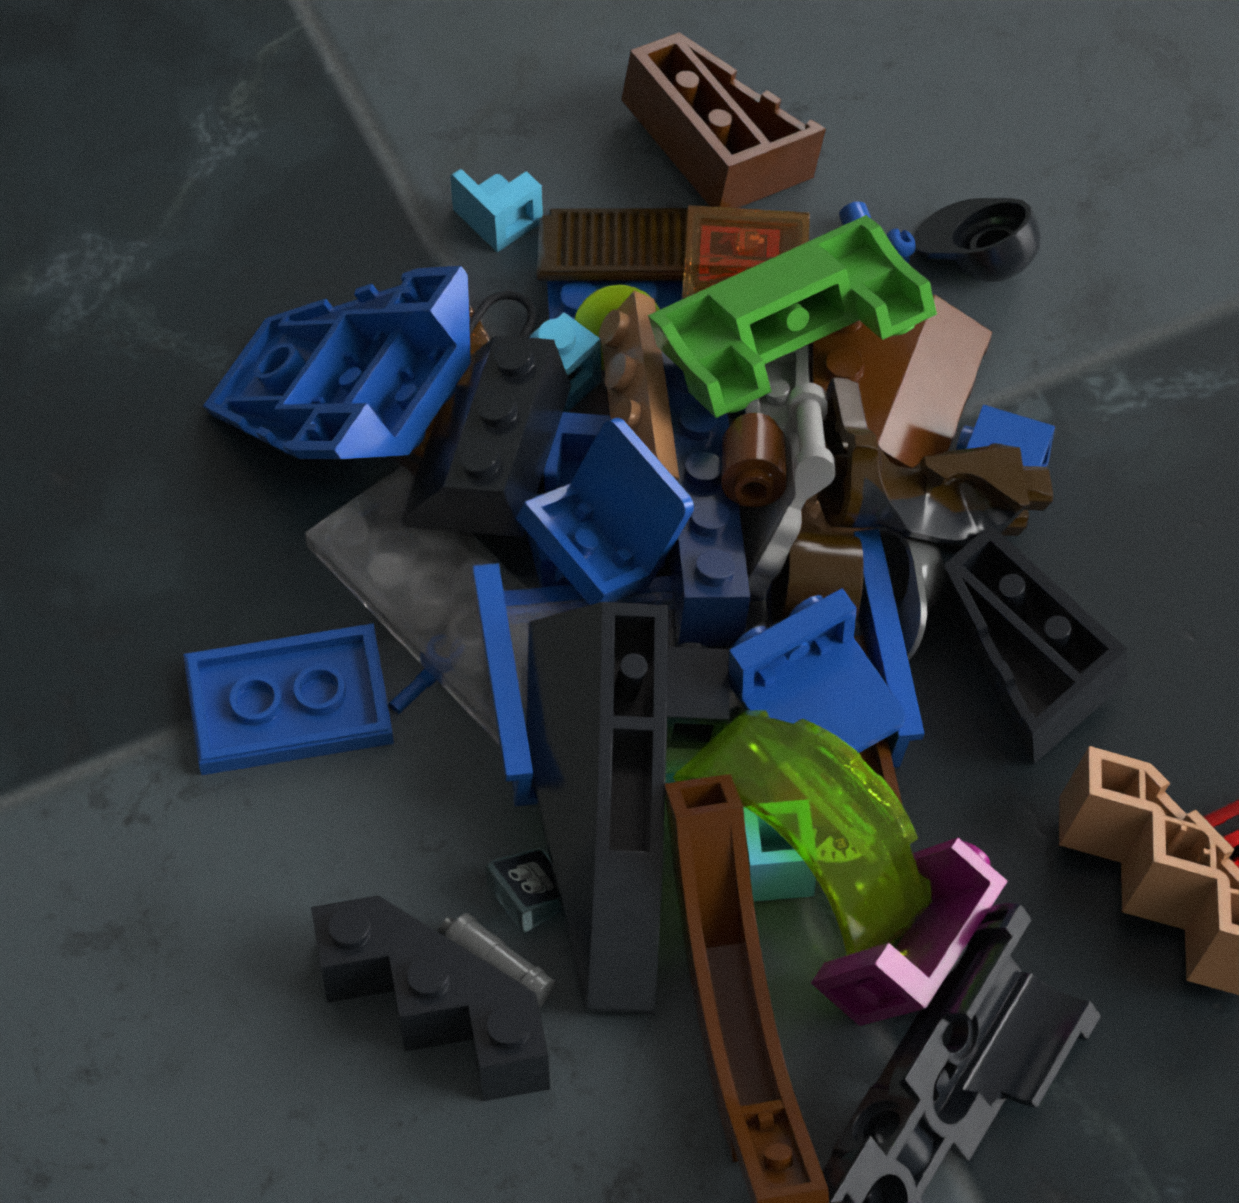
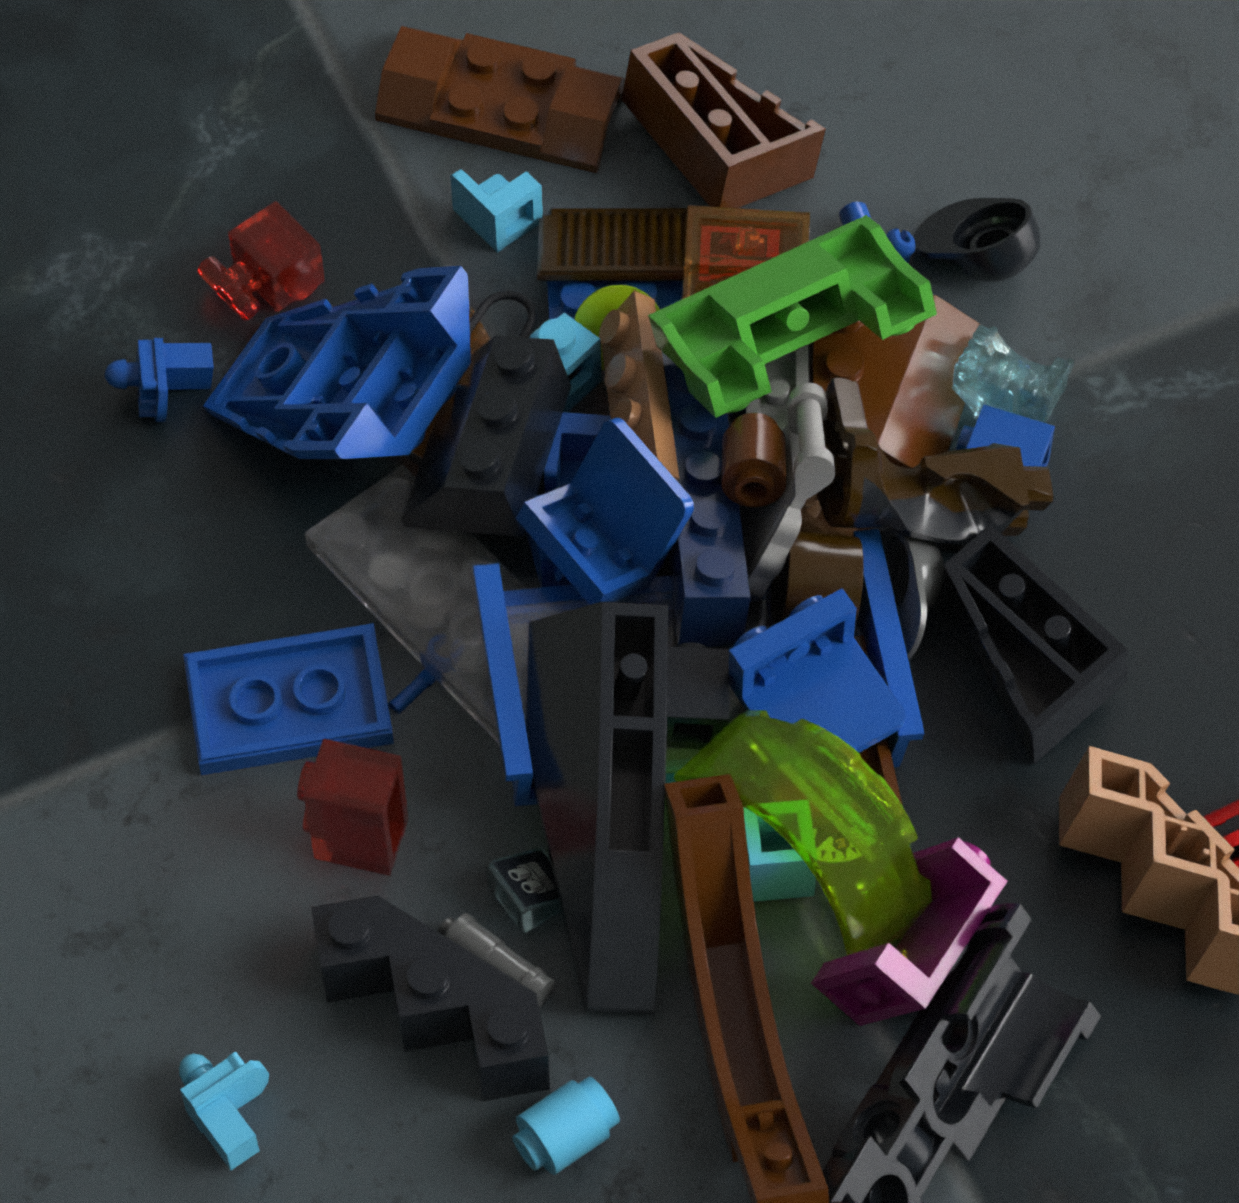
(161, 369): none -> blue piece
(213, 1098): none -> medium azure piece
(268, 257): none -> clear red brick
(354, 806): none -> clear red brick
(498, 96): none -> reddish brown piece
(565, 1125): none -> medium azure brick
(1002, 379): none -> clear light blue hair

